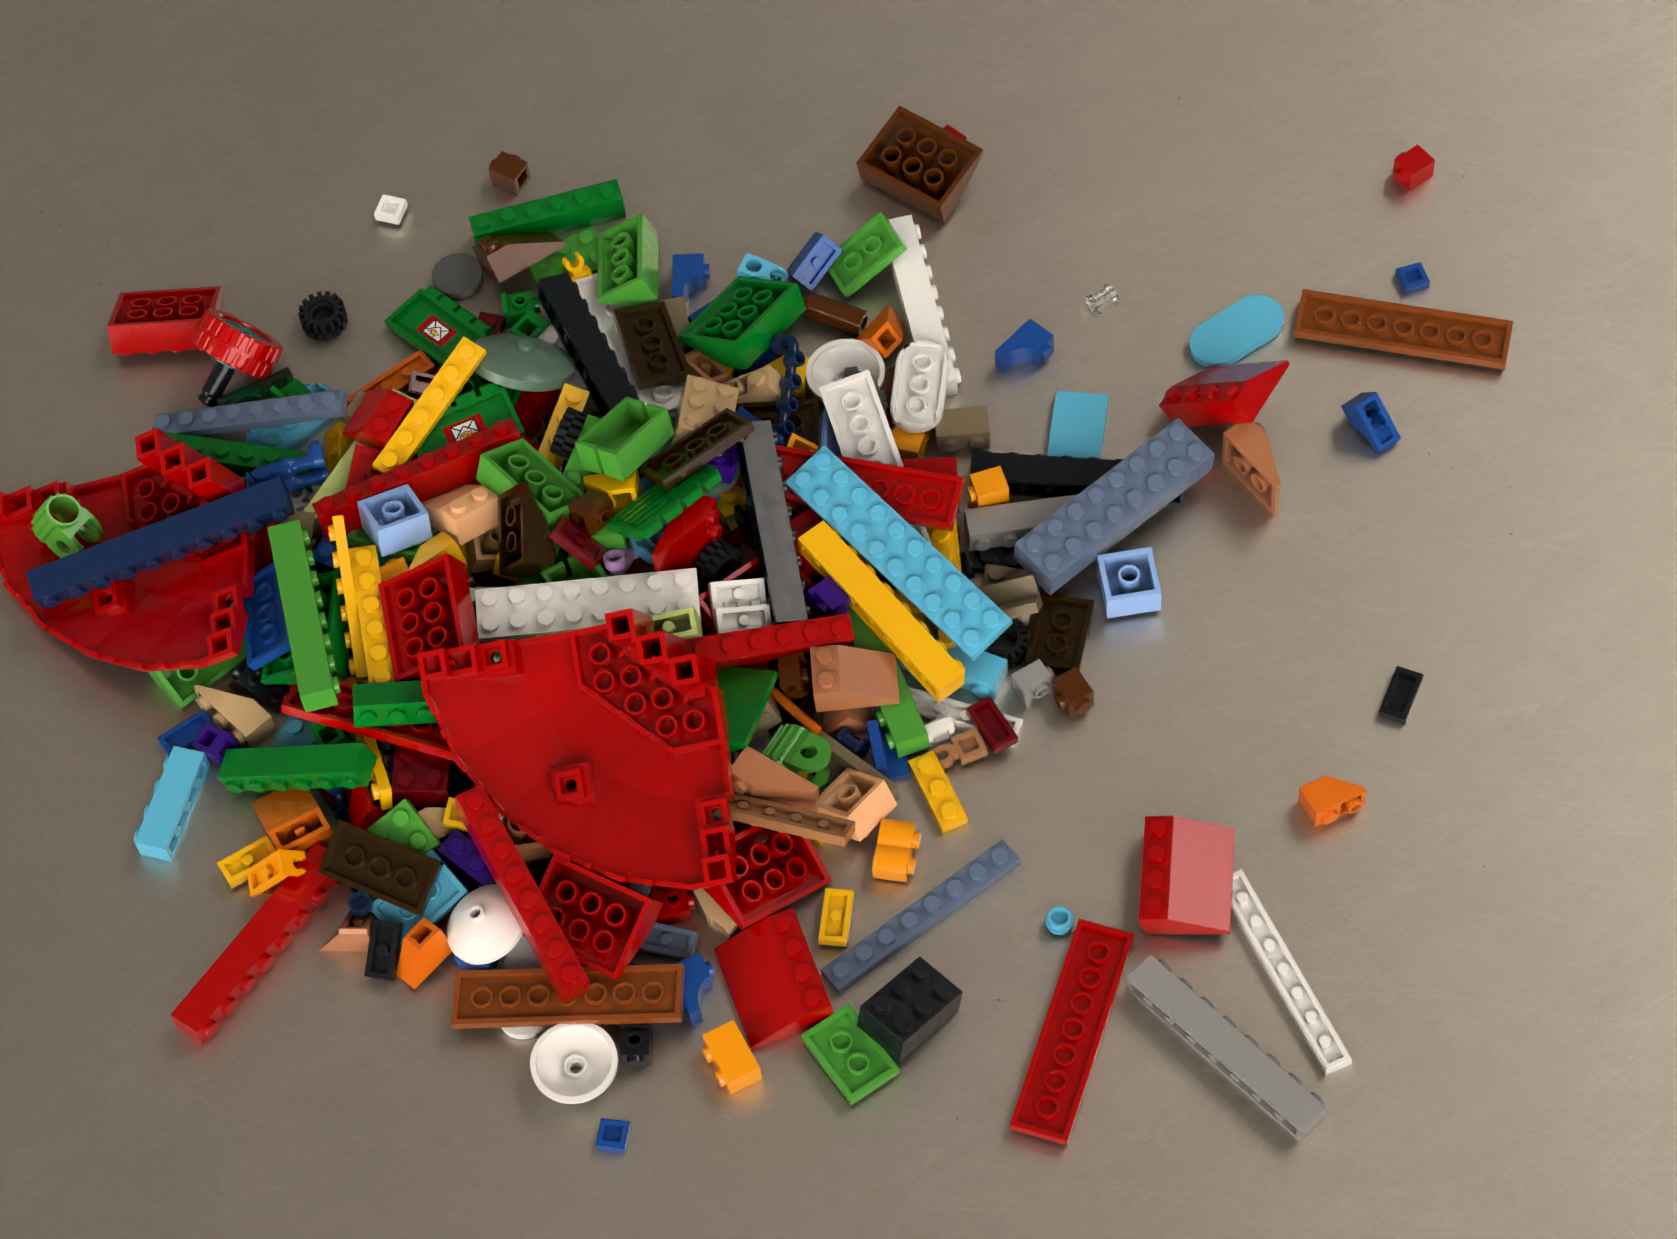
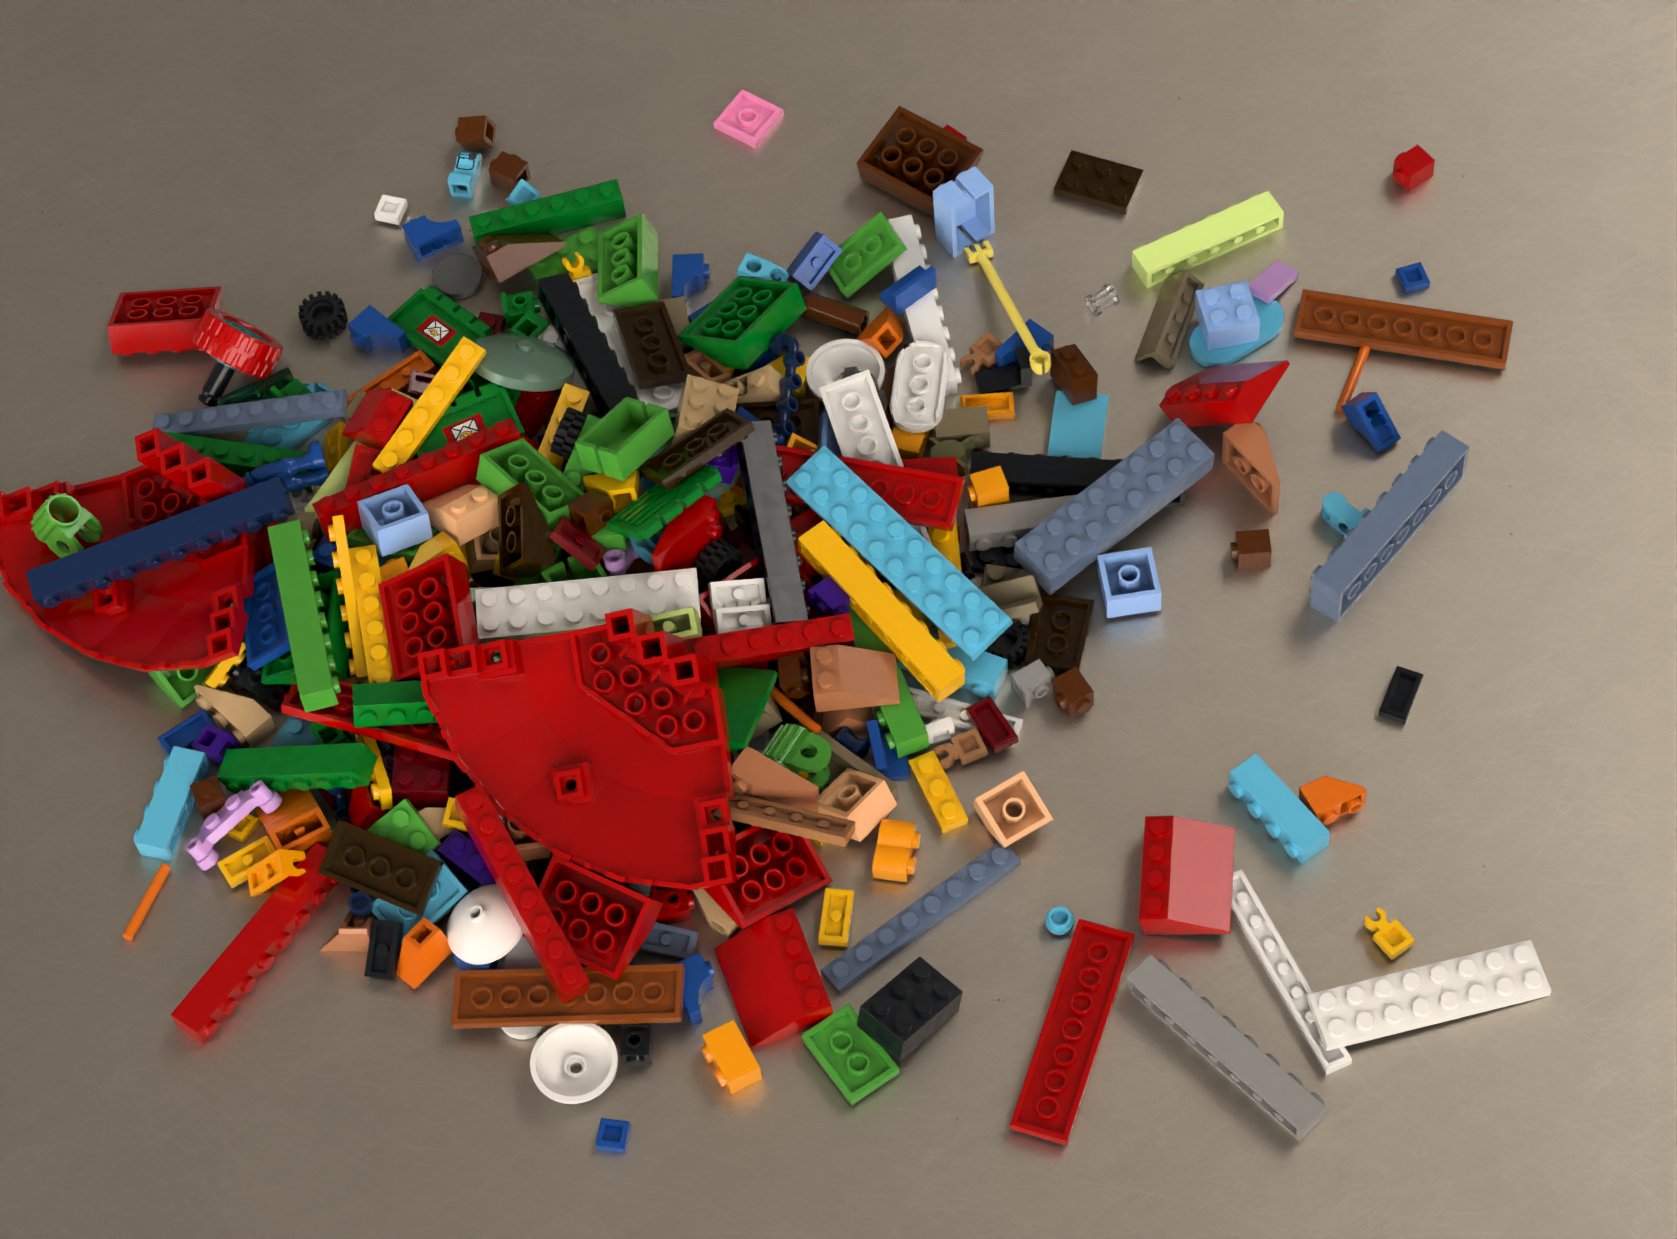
(146, 901): none -> orange bar
(208, 796): none -> reddish brown brick
(219, 675): none -> yellow plate
(226, 818): none -> lavender plate
(245, 828): none -> yellow tile
(376, 331): none -> blue arch
(431, 237): none -> blue arch
(466, 174): none -> medium azure leg
(476, 132): none -> reddish brown brick
(522, 193): none -> medium azure plate
(748, 118): none -> bright pink tile
(909, 289): none -> blue panel
(953, 448): none -> olive piece
(966, 204): none -> light blue piece
(981, 353): none -> medium nougat plate
(999, 405): none -> light orange tile
(1006, 377): none -> black bracket
(1012, 810): none -> light nougat slope
(1037, 356): none -> light yellow hinge
(1073, 374): none -> reddish brown brick
(1098, 182): none -> dark brown plate
(1170, 319): none -> dark tan panel
(1207, 238): none -> yellowish green brick
(1227, 315): none -> light blue brick
(1252, 549): none -> reddish brown brick
(1273, 281): none -> lavender tile
(1278, 809): none -> medium azure brick
(1340, 513): none -> medium azure leg
(1353, 376): none -> orange bar
(1388, 526): none -> sand blue brick
(1389, 936): none -> yellow plate
(1428, 995): none -> white plate

